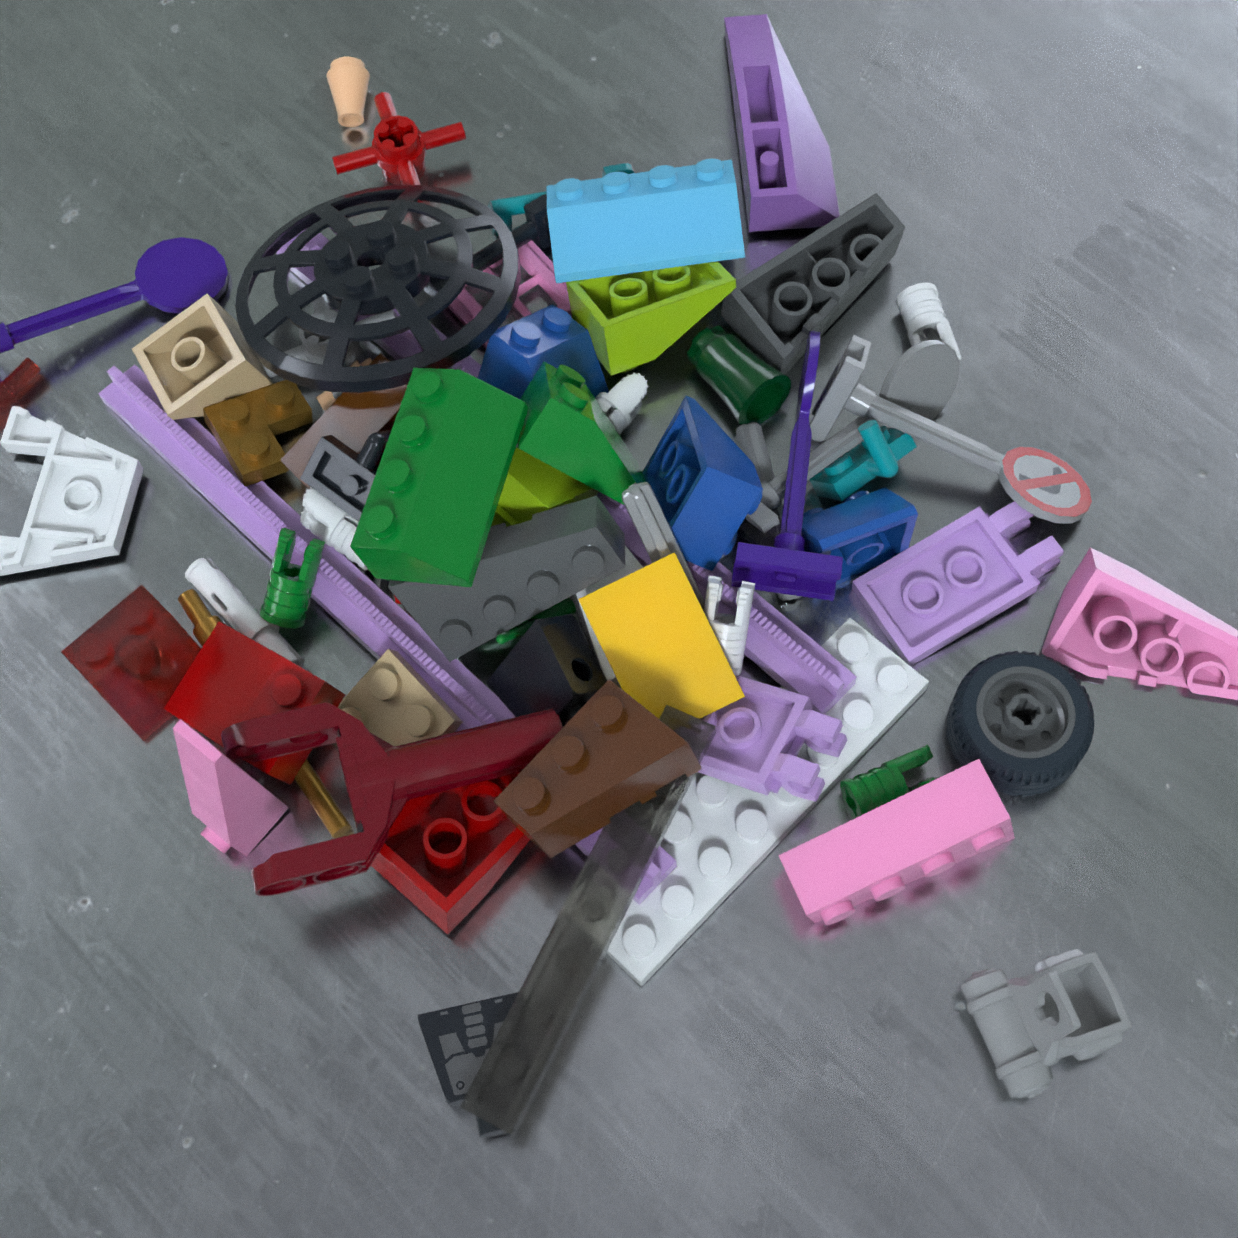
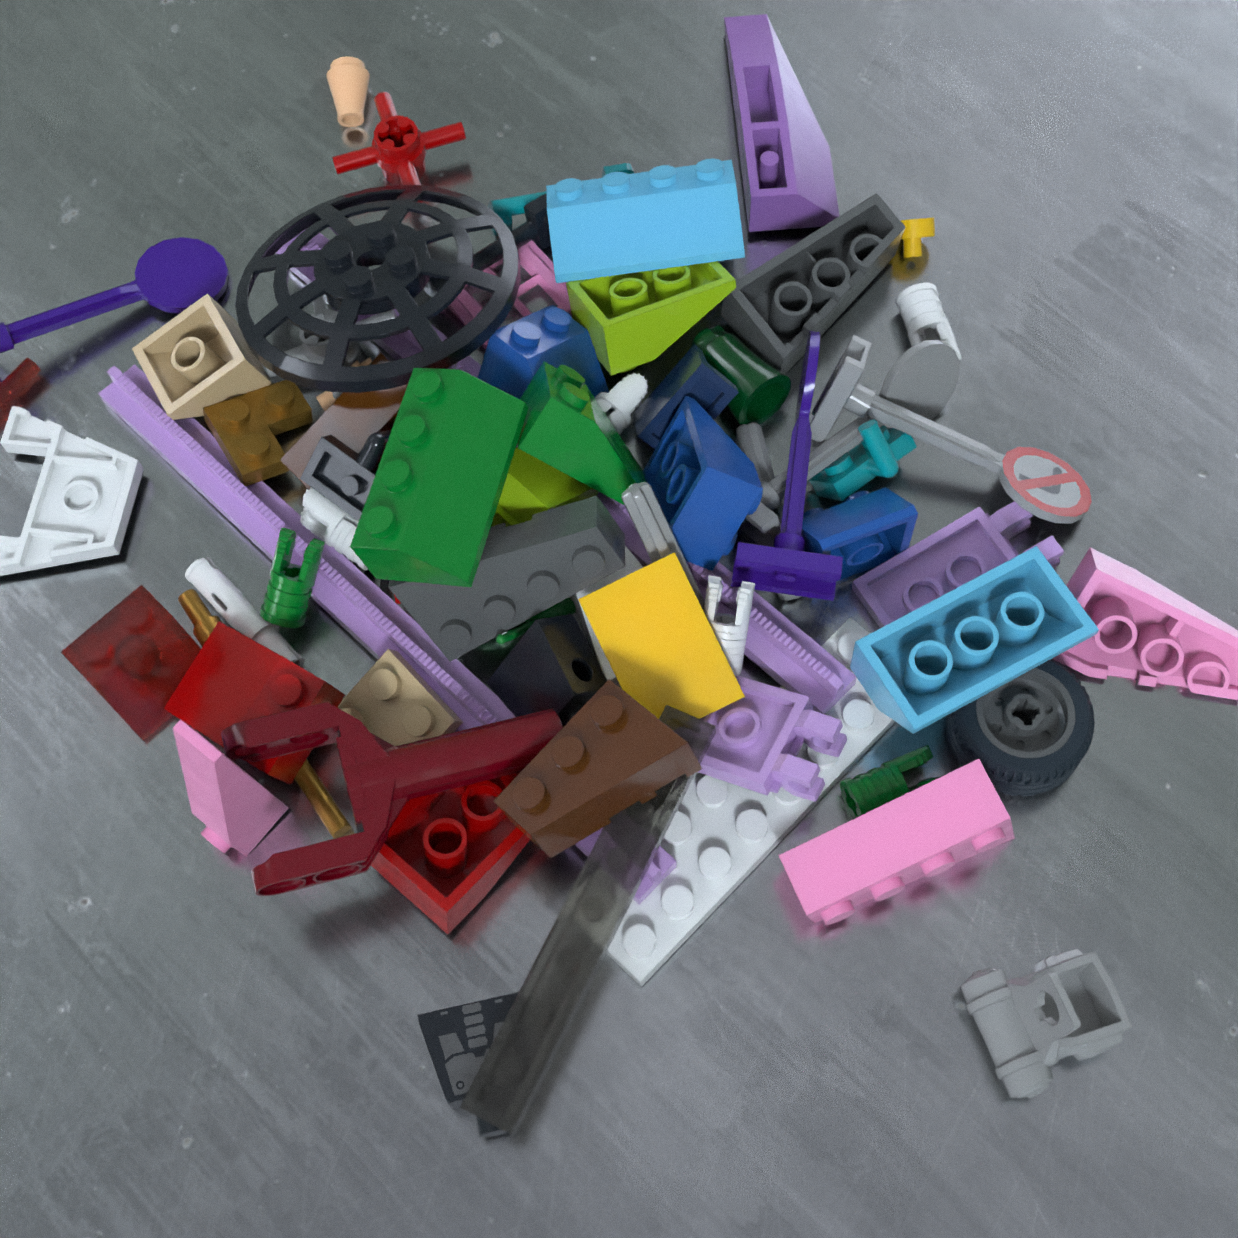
(688, 378): none -> dark blue panel
(913, 233): none -> yellow tile
(970, 641): none -> medium azure slope

